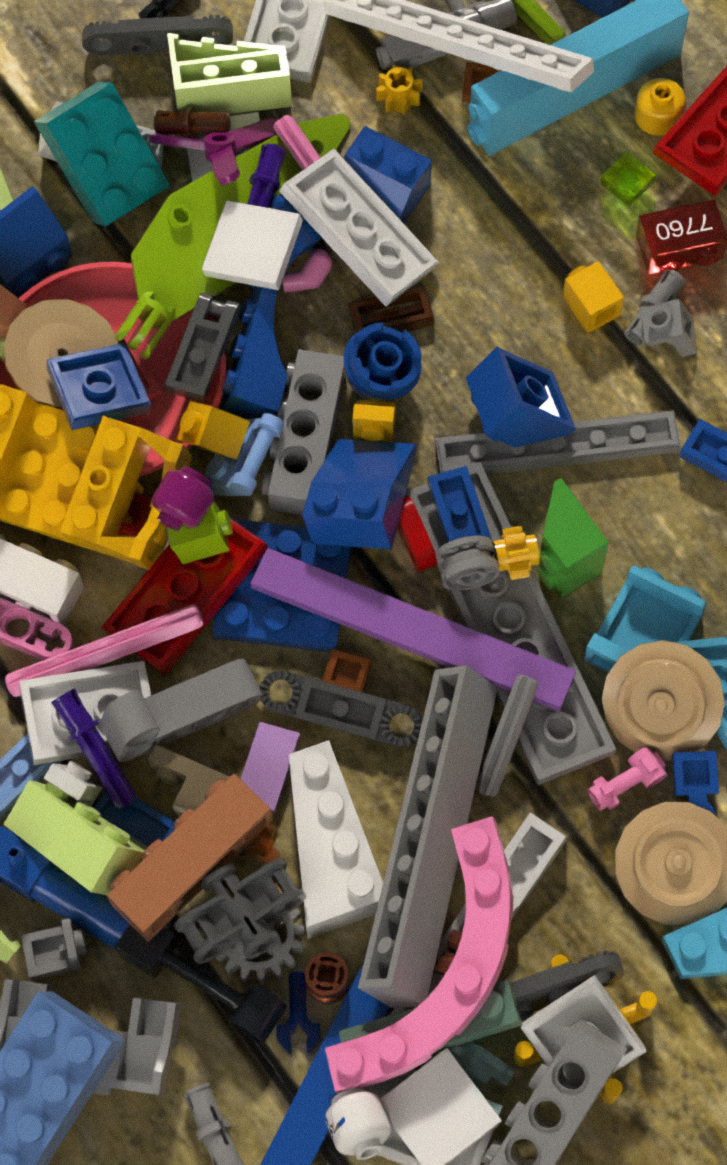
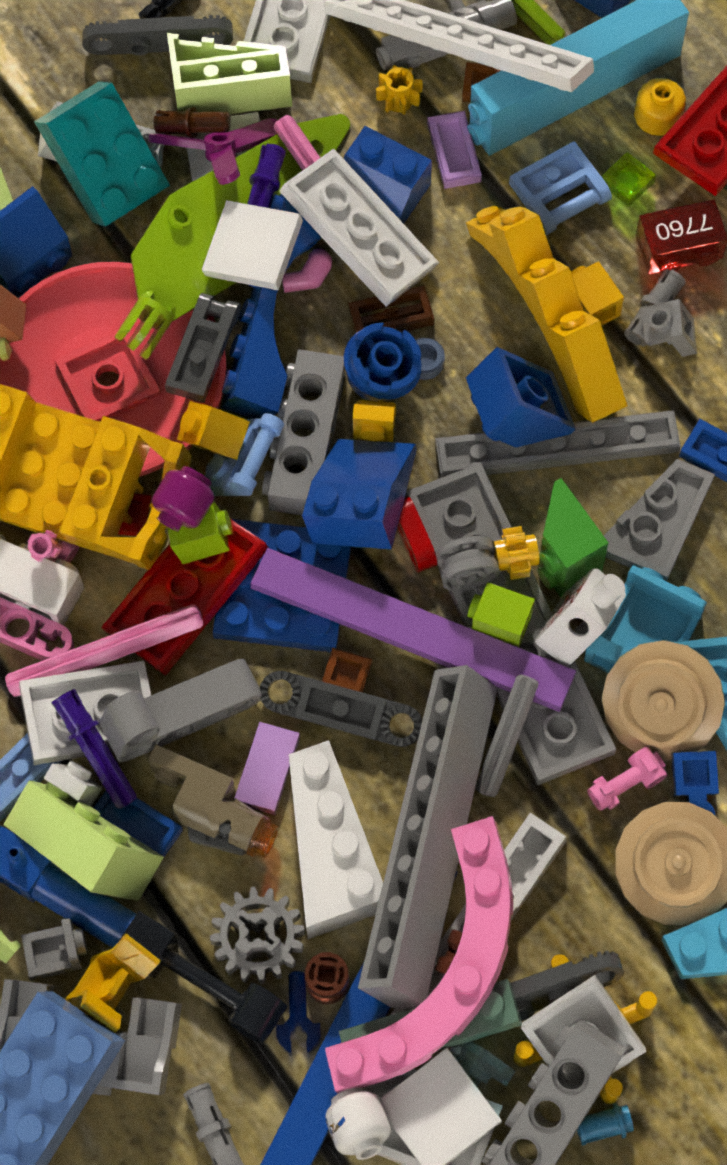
(47, 546): none -> bright pink bar
(49, 332): tan piece -> none
(98, 385): blue plate -> none
(109, 979): none -> yellow piece
(197, 846): nougat brick -> none
(226, 918): dark grey axle -> none
(431, 358): none -> sand blue tile
(454, 149): none -> lavender tile
(457, 504): blue plate -> none
(501, 614): none -> lime brick
(547, 286): none -> yellow arch
(554, 177): none -> light blue plate
(595, 601): none -> white torso
(606, 1124): none -> dark azure pin
(661, 520): none -> light grey wing

